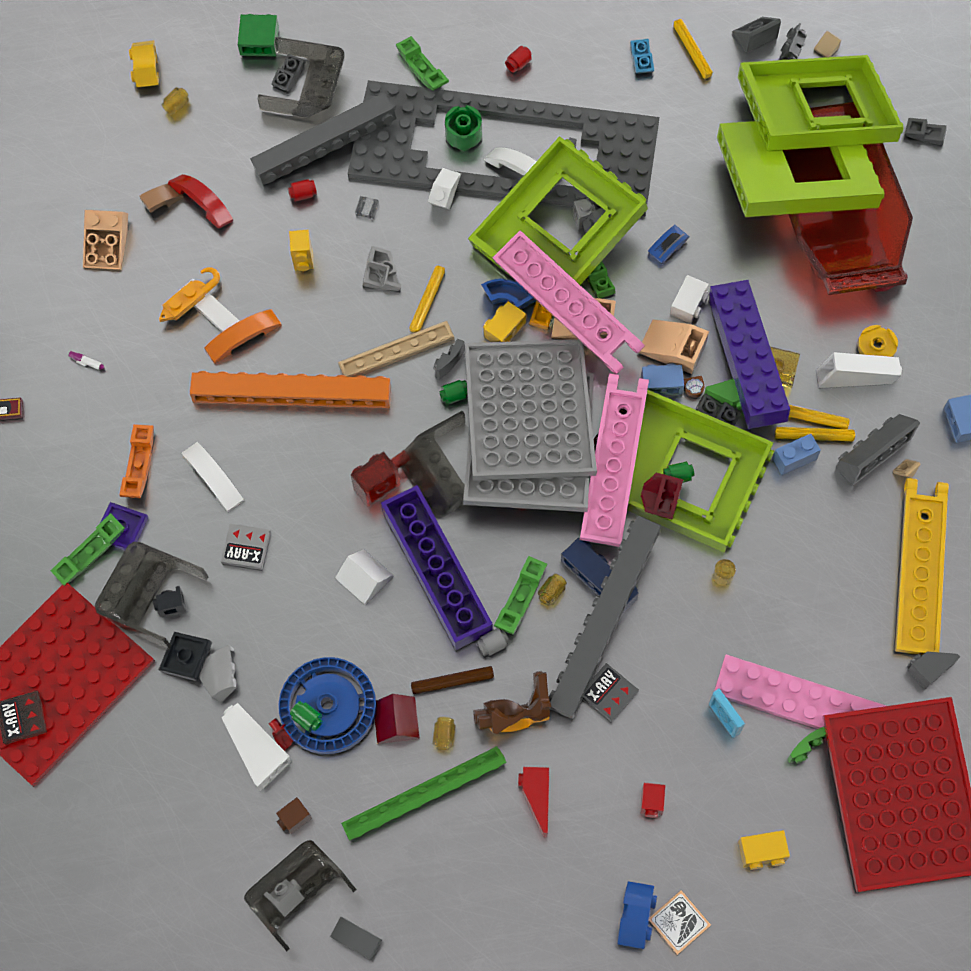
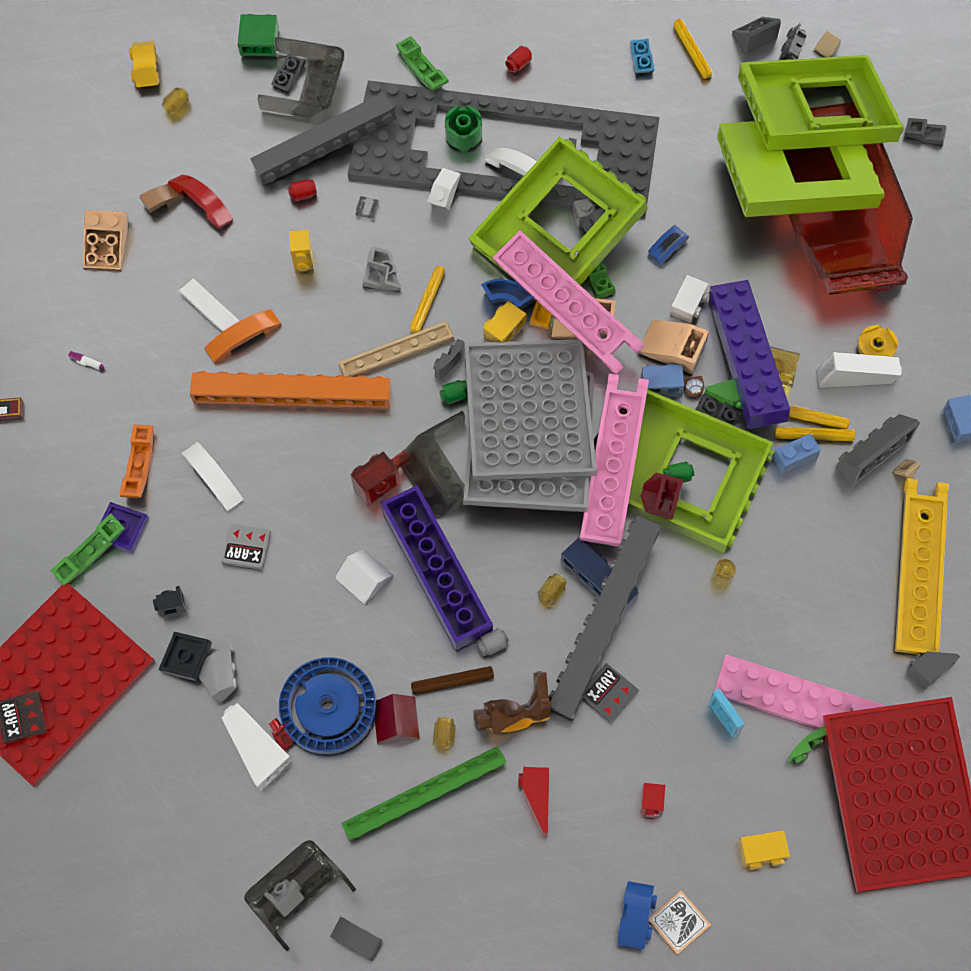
(135, 586): clear smoke windscreen -> none
(188, 296): light orange plate -> none
(293, 816): reddish brown brick -> none
(306, 716): green brick -> none
(521, 596): bright green slope -> none

